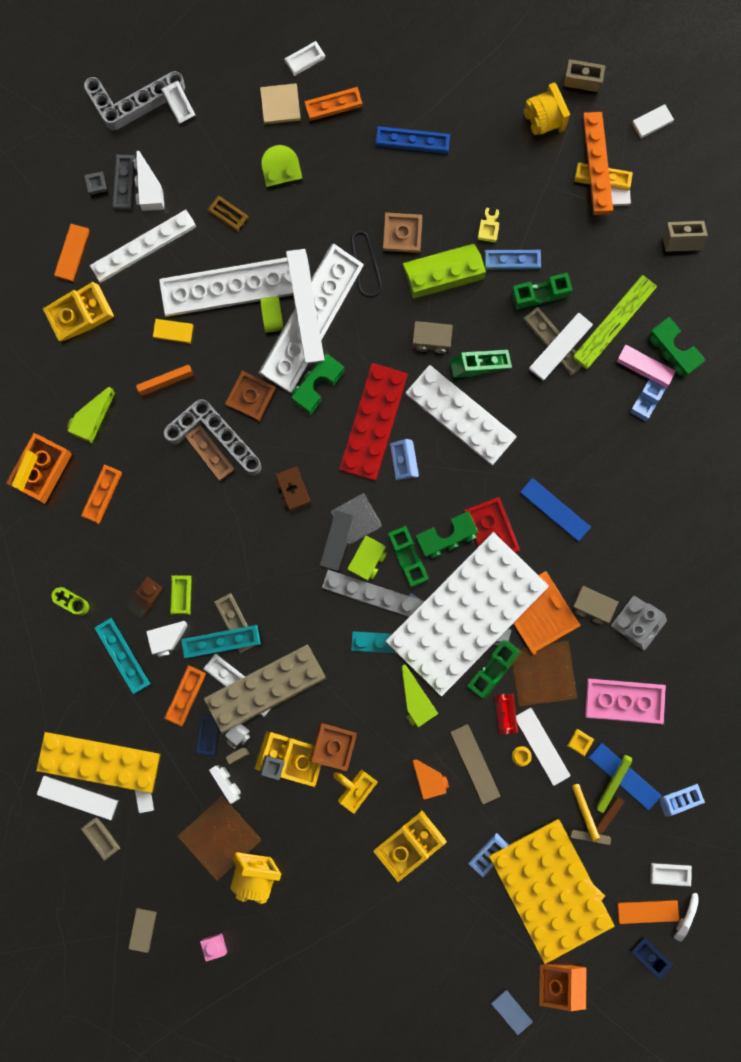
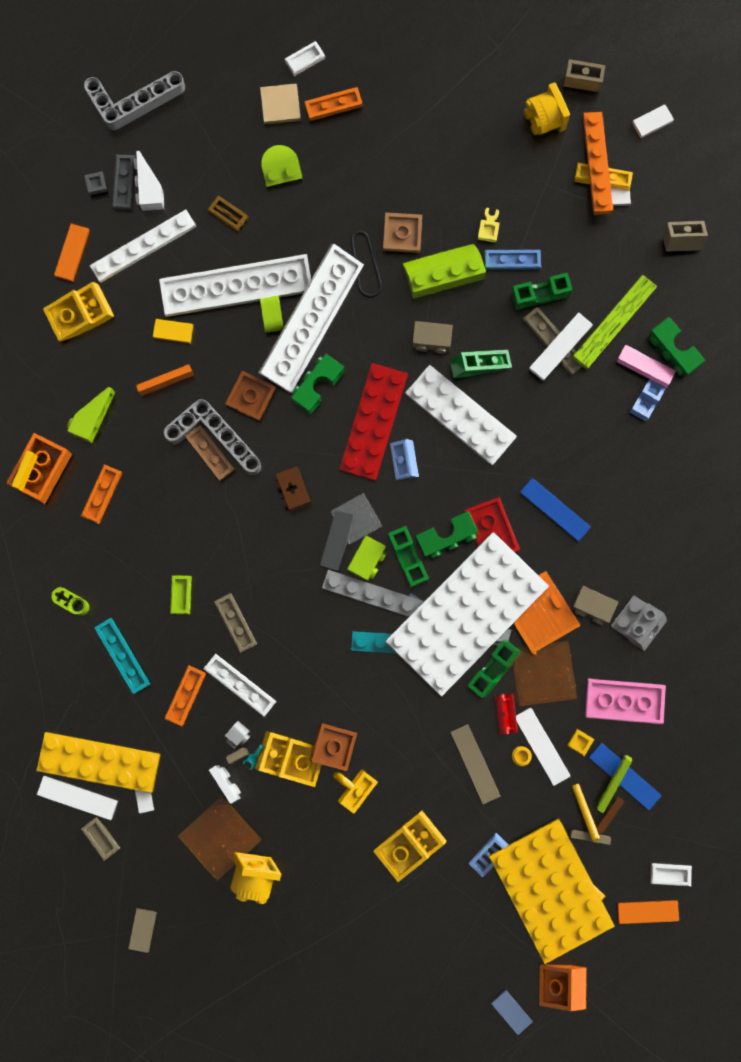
(144, 597): reddish brown slope -> none
(165, 638): white slope -> none
(178, 102): white tile -> none
(207, 736): dark blue tile -> none
(213, 947): bright pink brick -> none
(220, 641): teal plate -> none
(252, 758): none -> teal hand
(264, 688): dark tan plate -> none
(272, 767): dark grey plate -> none
(305, 306): white tile -> none
(412, 140): blue tile -> none
(417, 703): lime slope -> none
(429, 780): orange slope -> none
(652, 959): dark blue slope -> none
(670, 805): light blue slope -> none
(684, 924): white piece -> none

